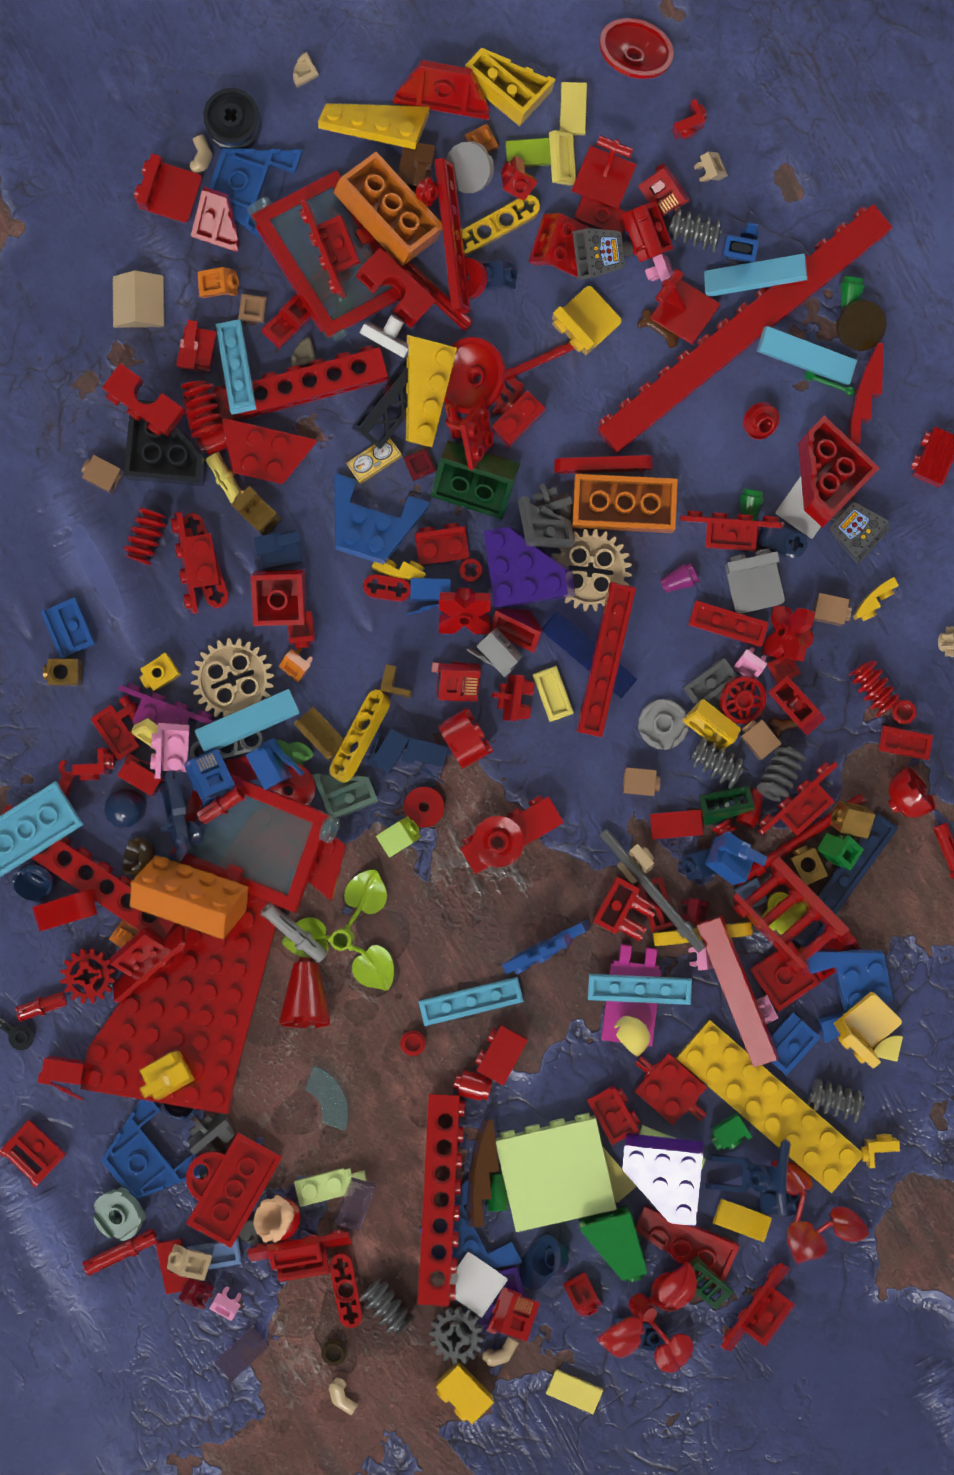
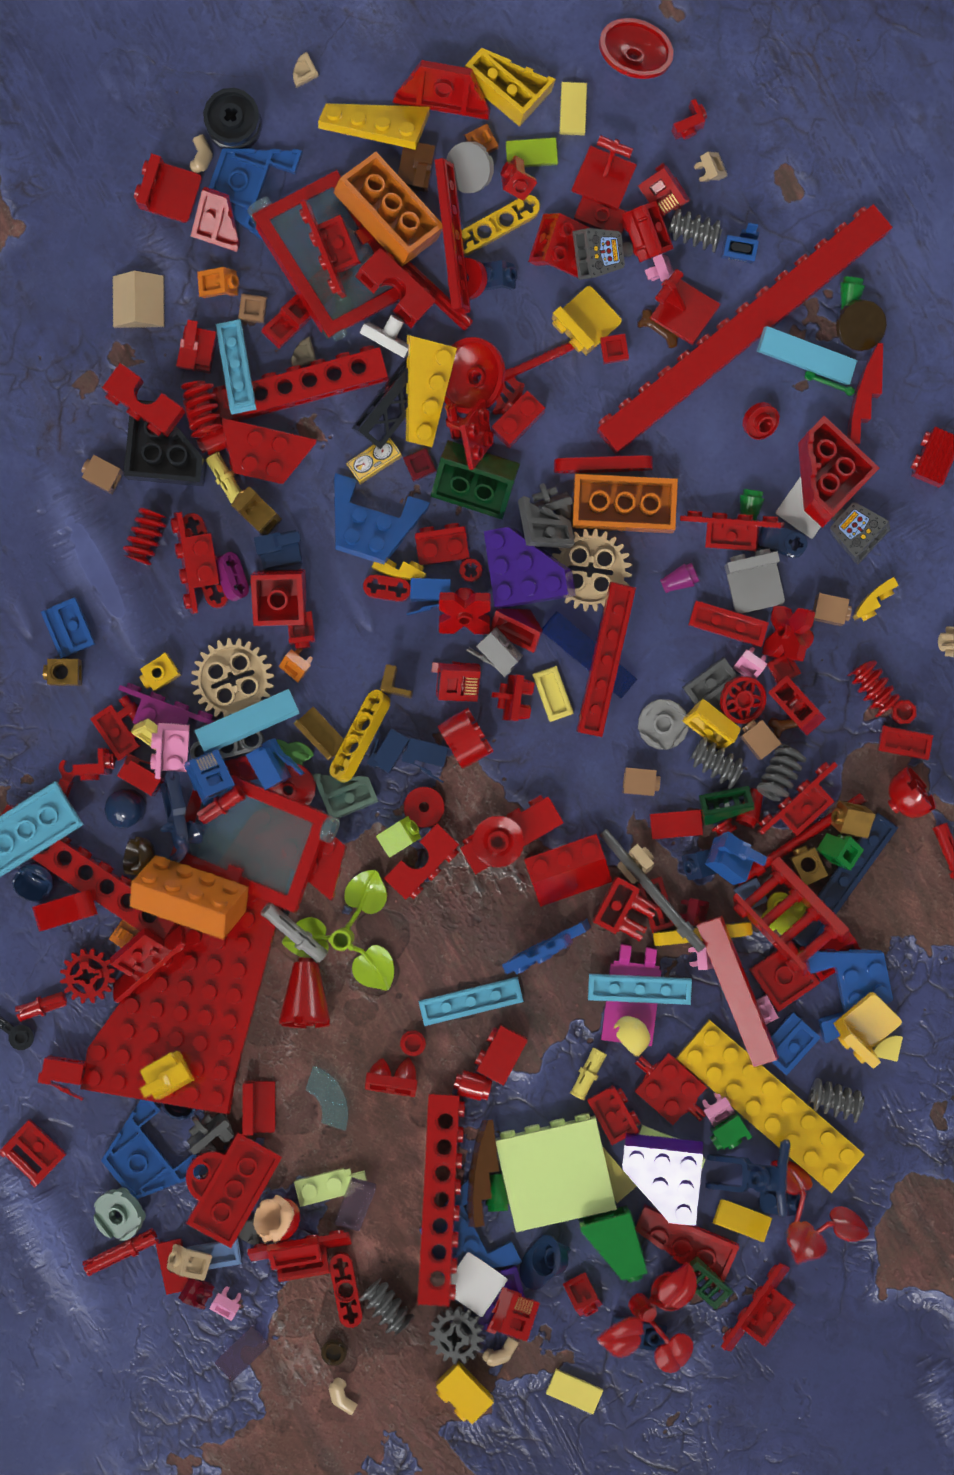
(232, 576): none -> magenta beam
(258, 1107): none -> red panel
(402, 1083): none -> red tile
(408, 880): none -> red arch
(427, 191): red plate -> none
(562, 157): light yellow tile -> none
(568, 870): none -> red slope
(588, 1073): none -> light yellow pin
(614, 348): none -> red tile
(719, 1111): none -> bright pink tile
(755, 275): medium azure tile -> none
(882, 1143): yellow bracket -> none

